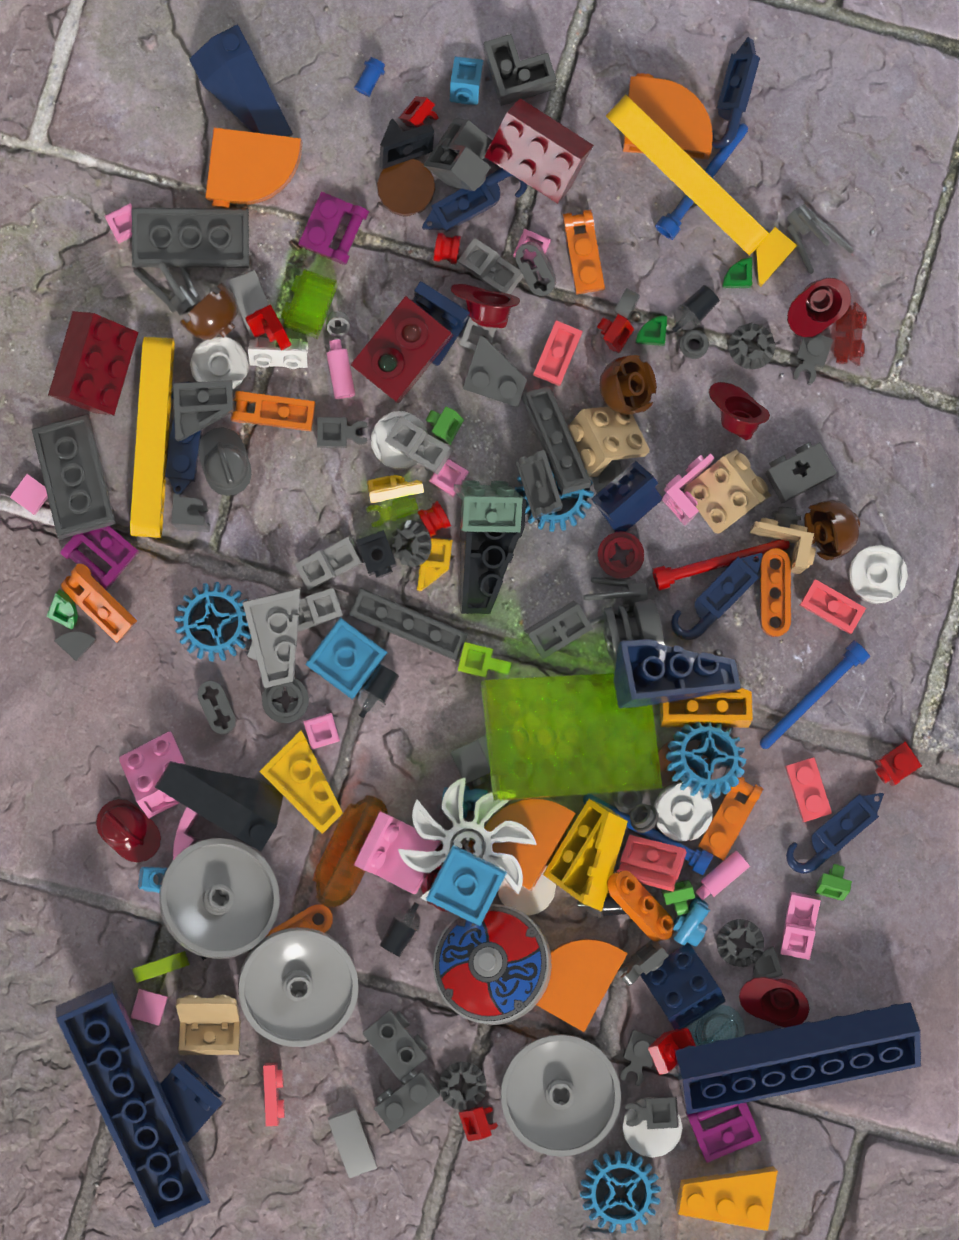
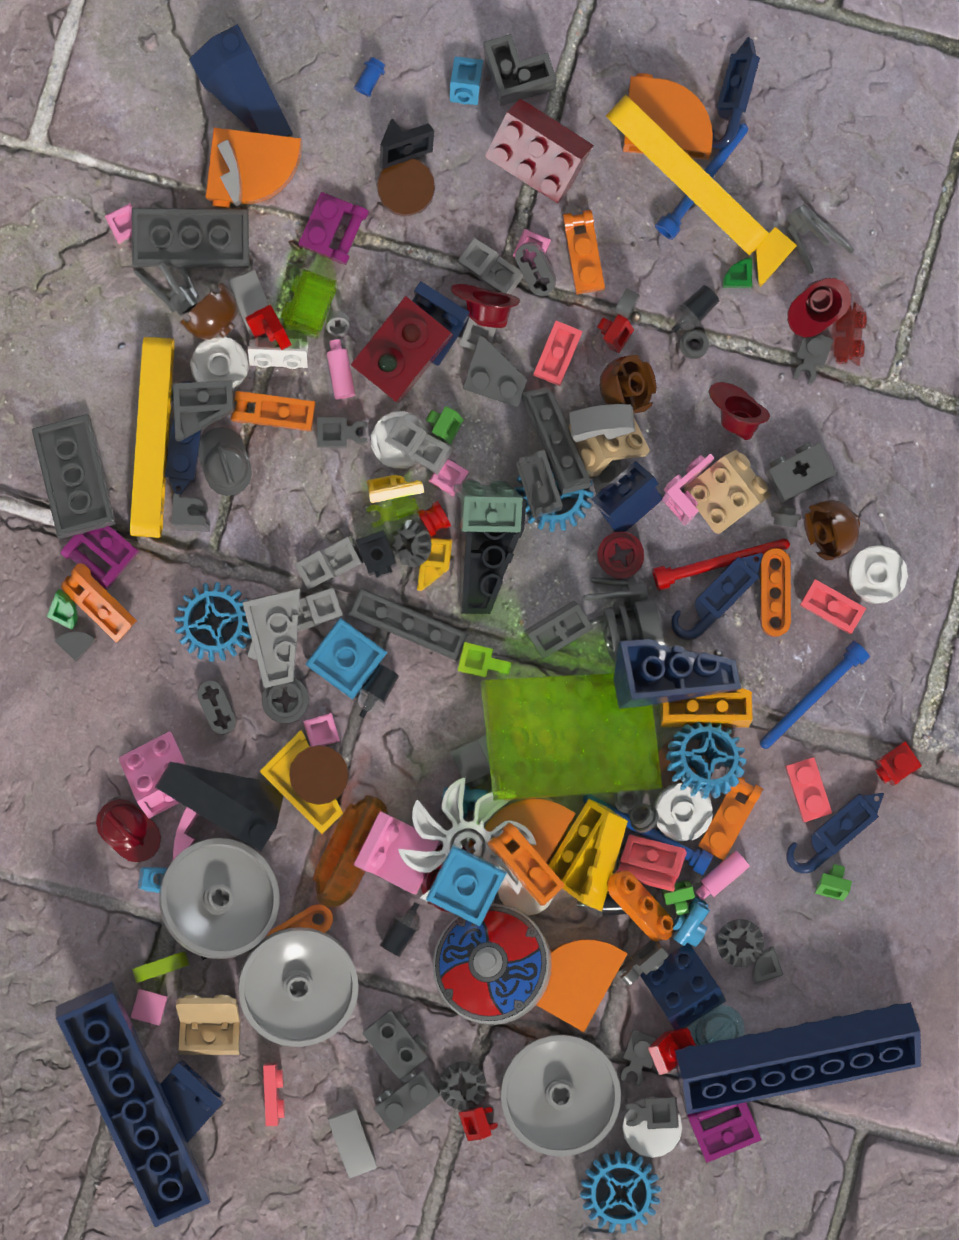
(30, 494): bright pink tile -> none
(93, 363): dark red piece -> none
(232, 179): none -> light grey slope
(318, 775): none -> reddish brown tile
(417, 112): red tile -> none
(447, 248): red wheel -> none
(460, 156): dark grey brick -> none
(467, 204): dark blue plate -> none
(526, 865): none -> orange plate
(609, 420): none -> light grey slope
(653, 332): green tile -> none
(730, 1198): light orange wedge -> none
(739, 350): dark grey gear -> none
(775, 1001): dark red piece -> none
(800, 925): bright pink slope -> none
(803, 553): tan bracket -> none

